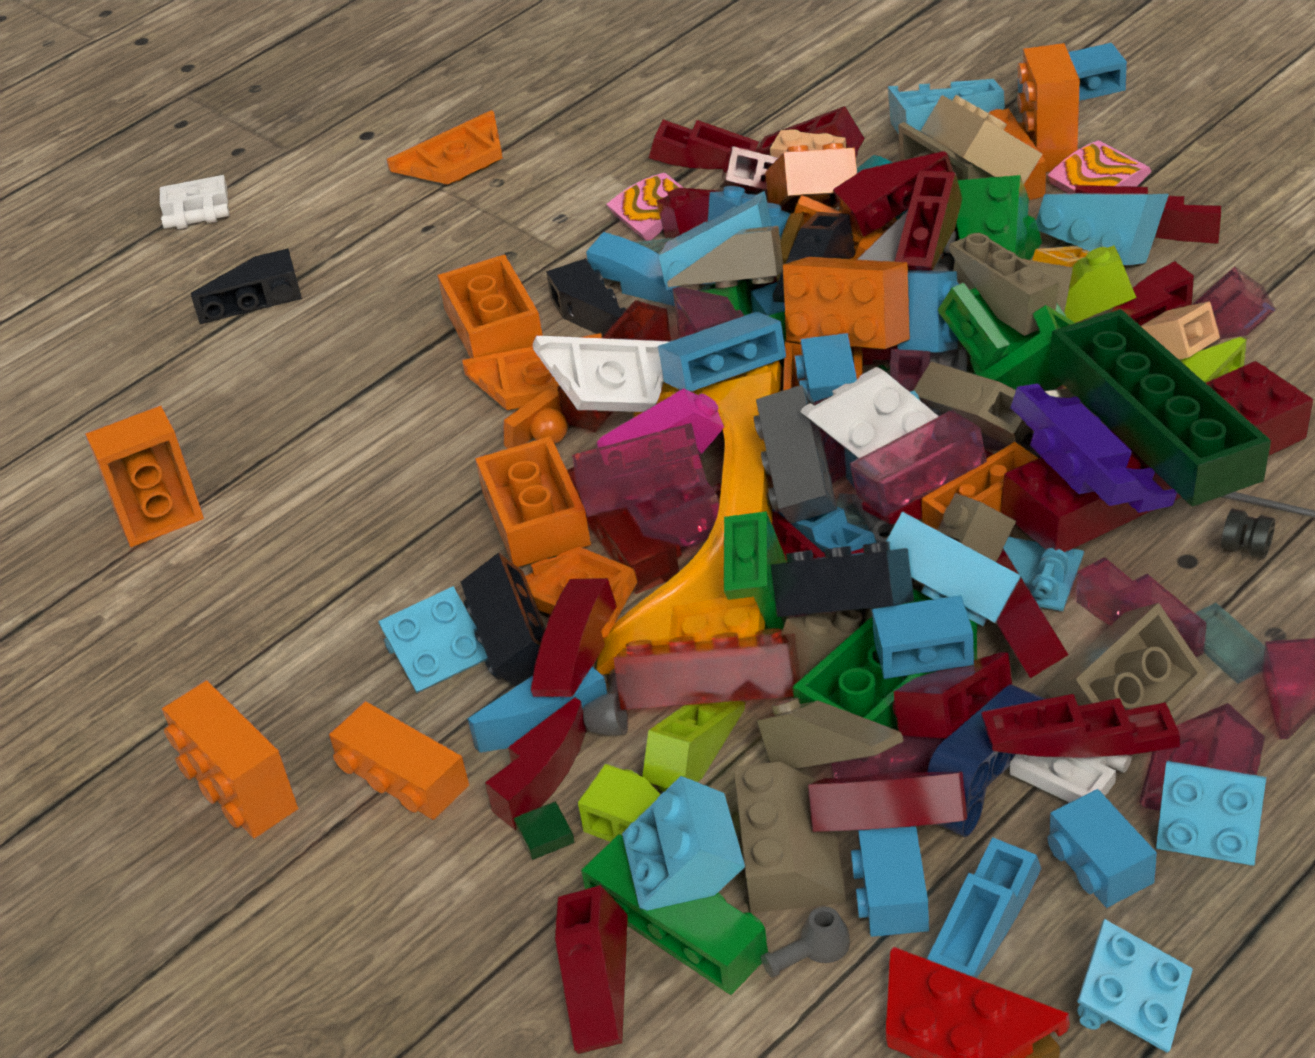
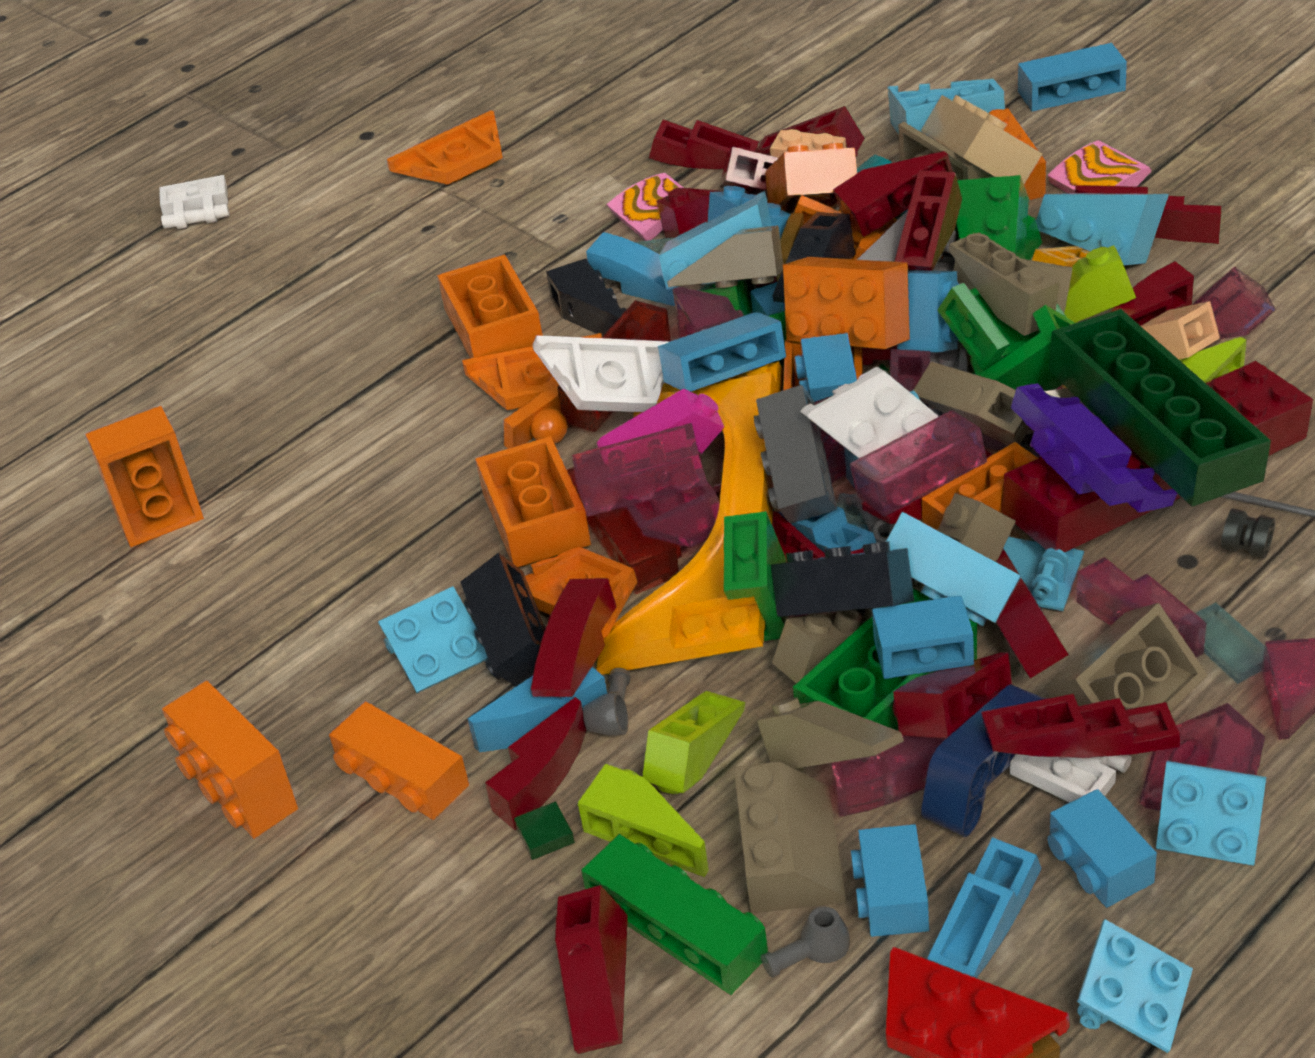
(249, 287): black slope -> none
(682, 846): medium azure slope -> none
(707, 670): clear red brick -> none
(887, 801): dark red slope -> none
(1049, 101): orange brick -> none

